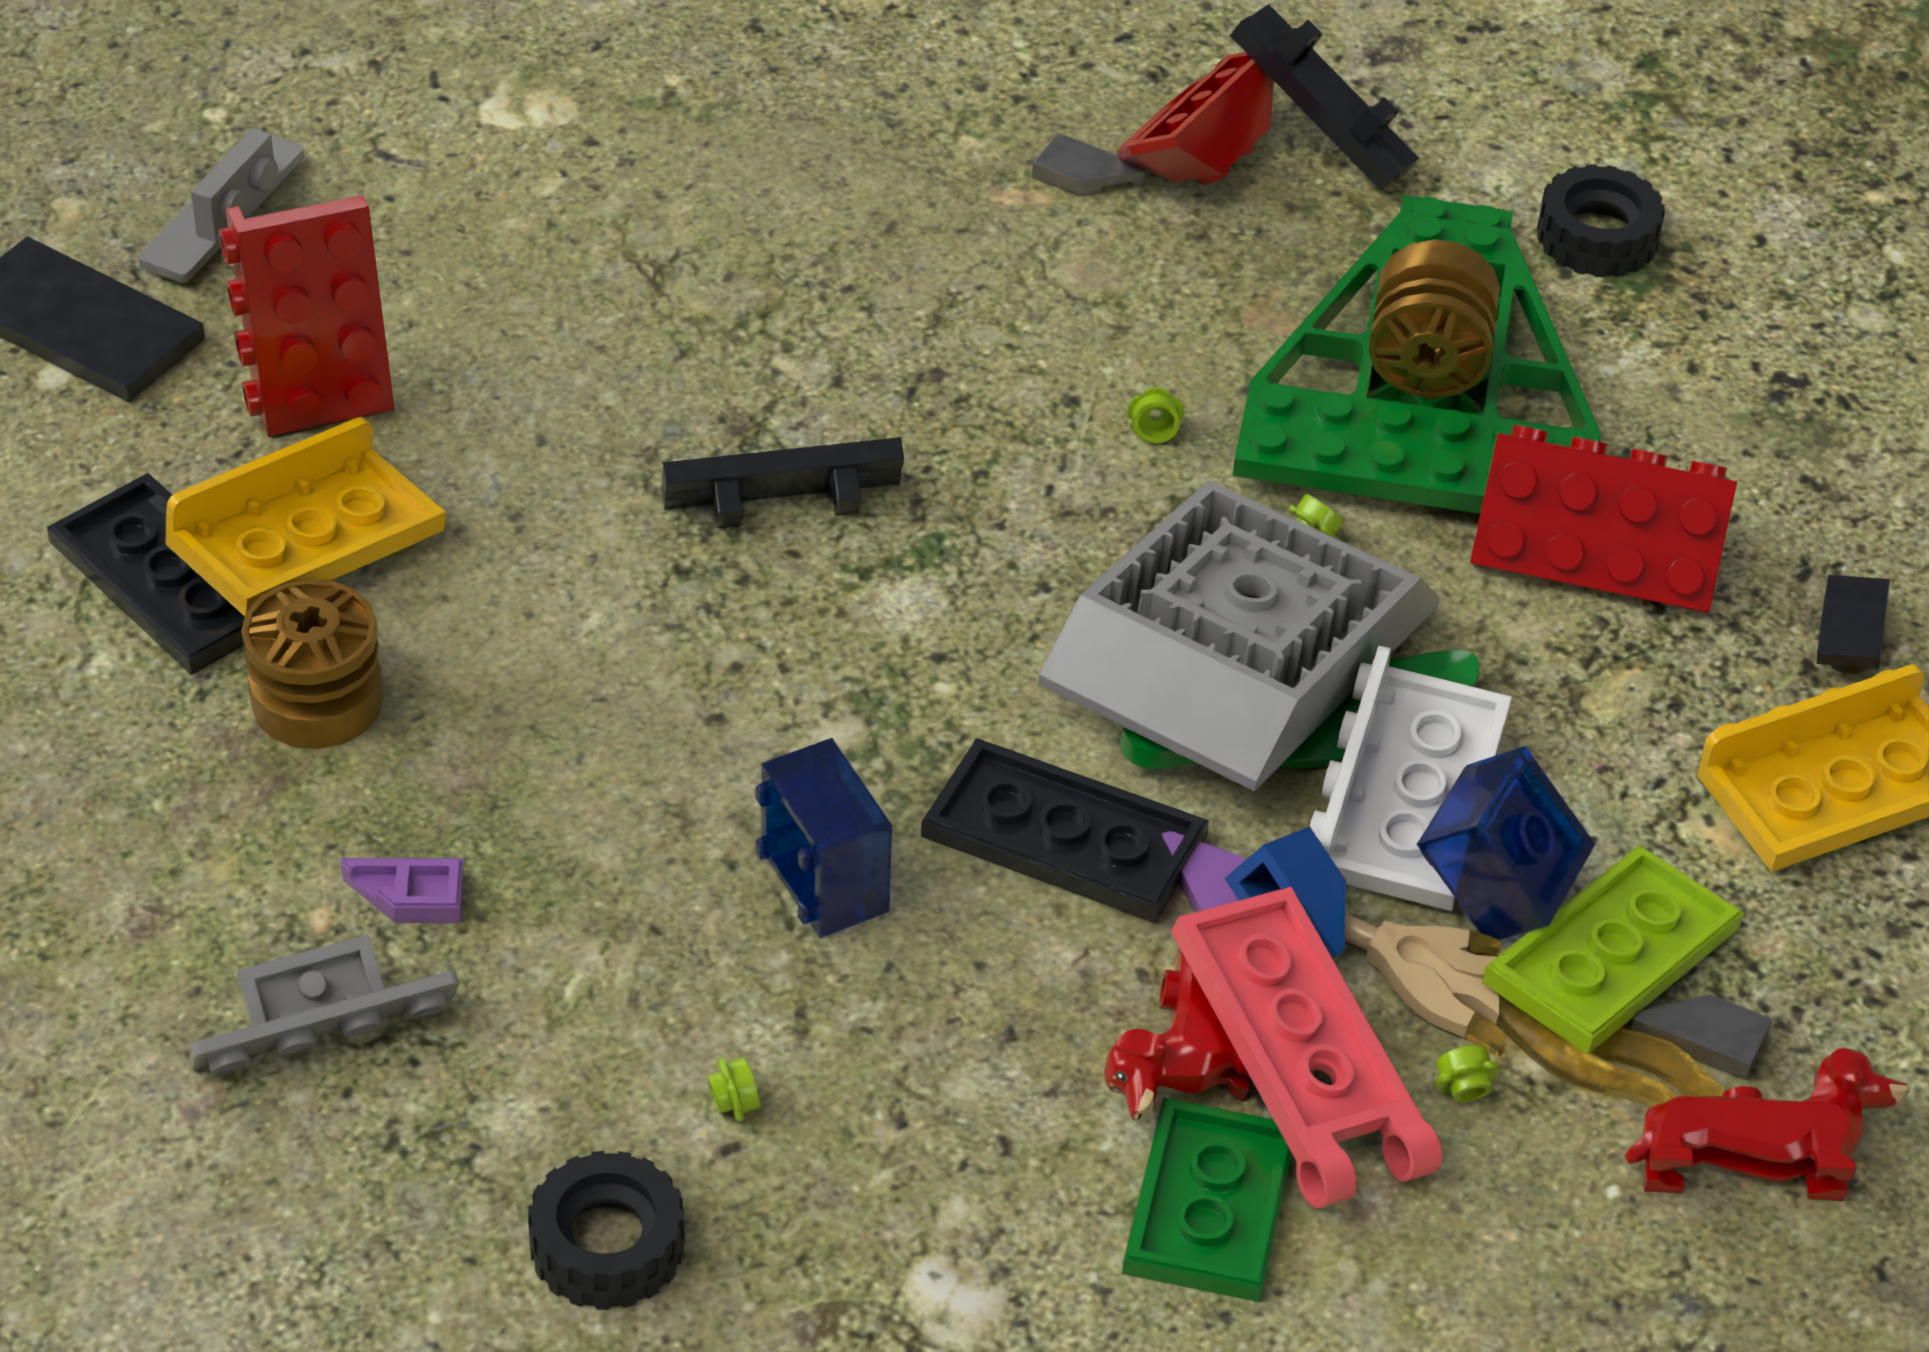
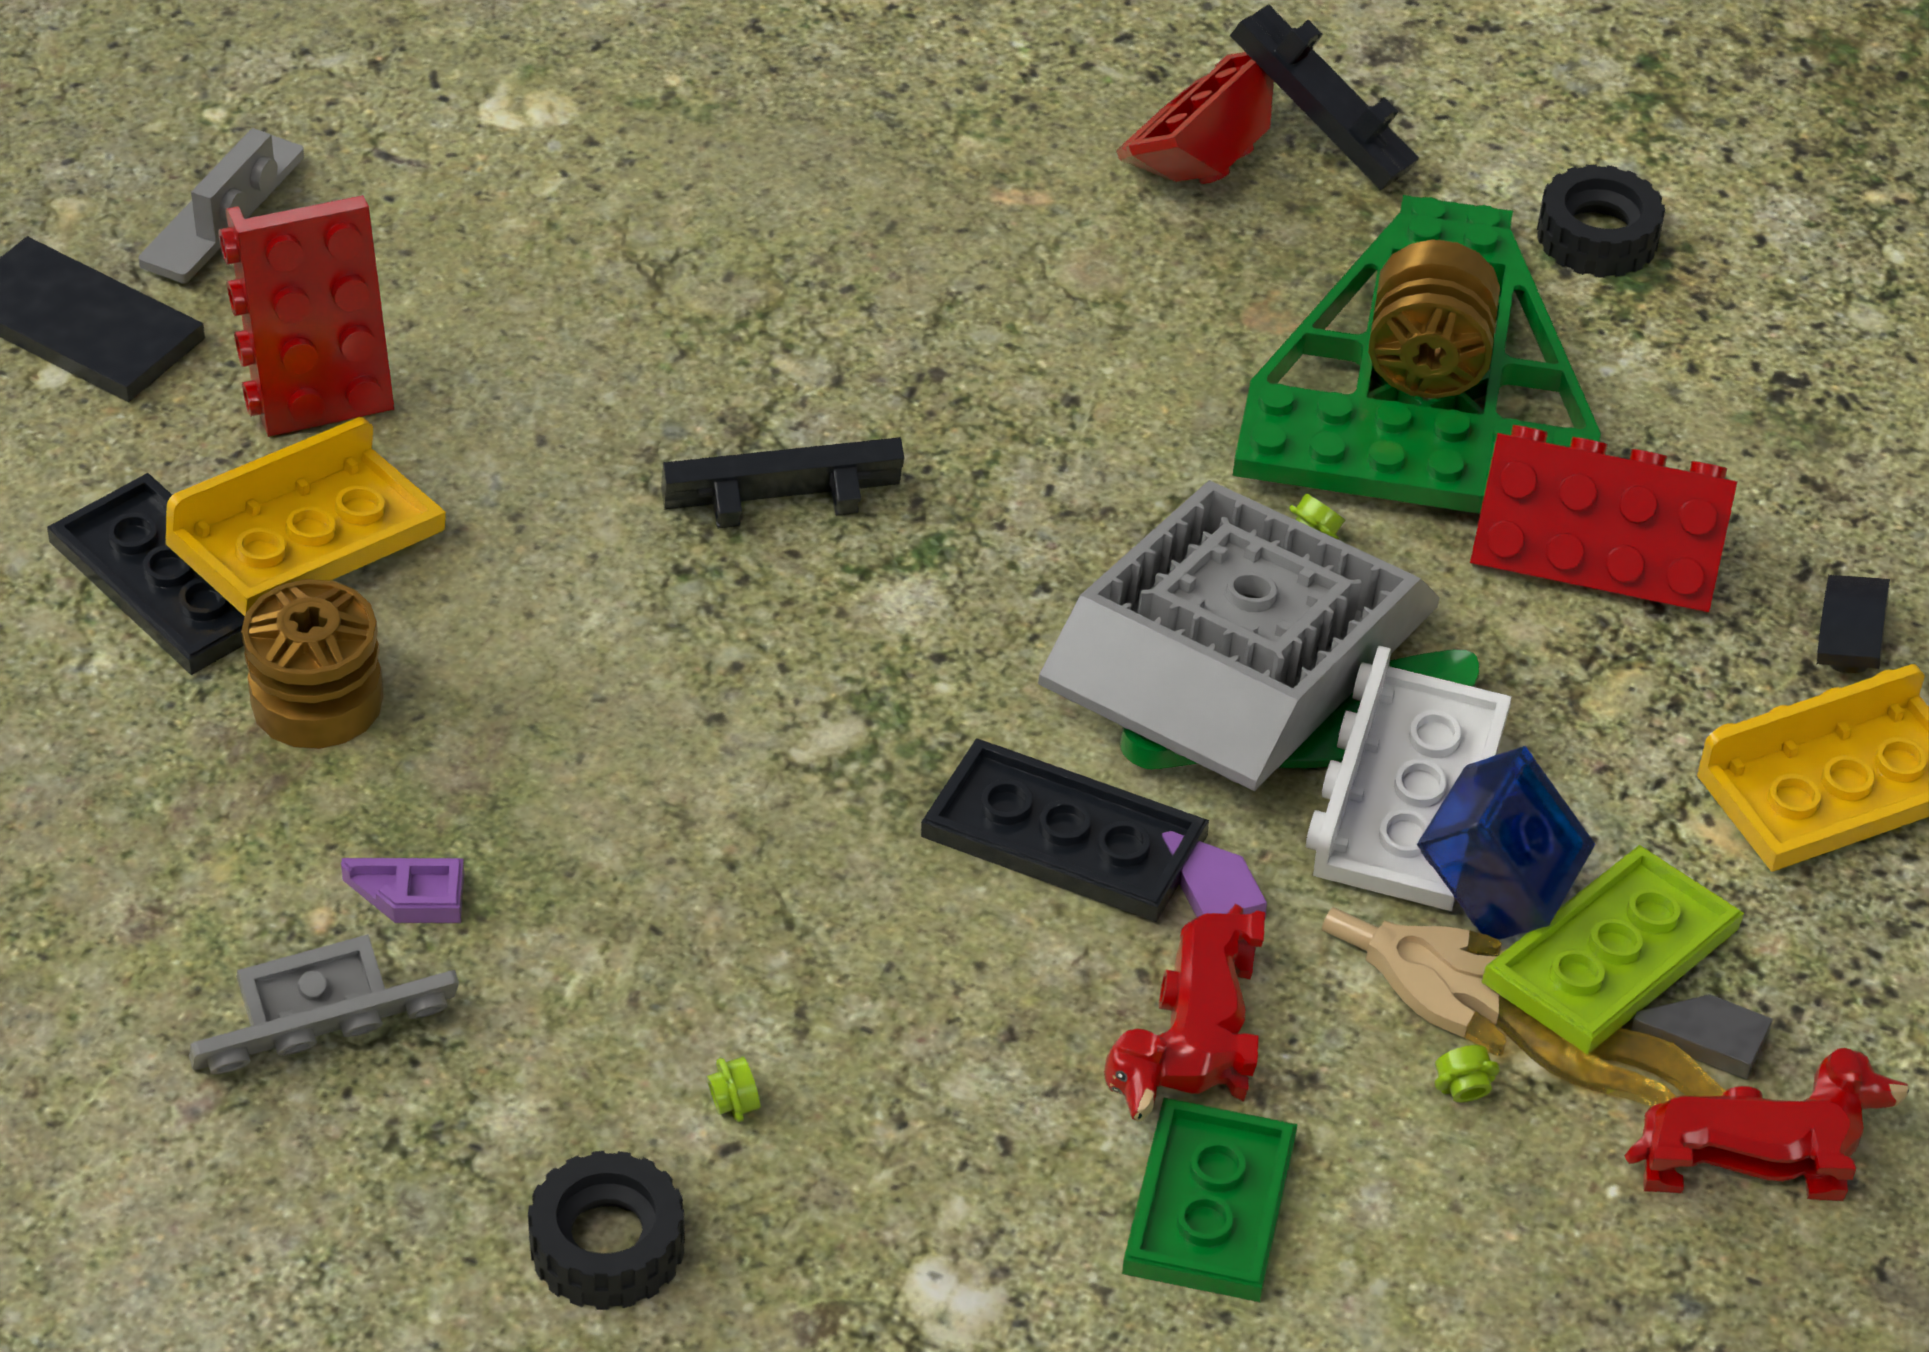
(825, 837): clear blue container -> none
(1083, 167): flat silver tile -> none
(1158, 428): lime plate -> none
(1296, 1016): coral hinge -> none
(1306, 867): blue slope -> none

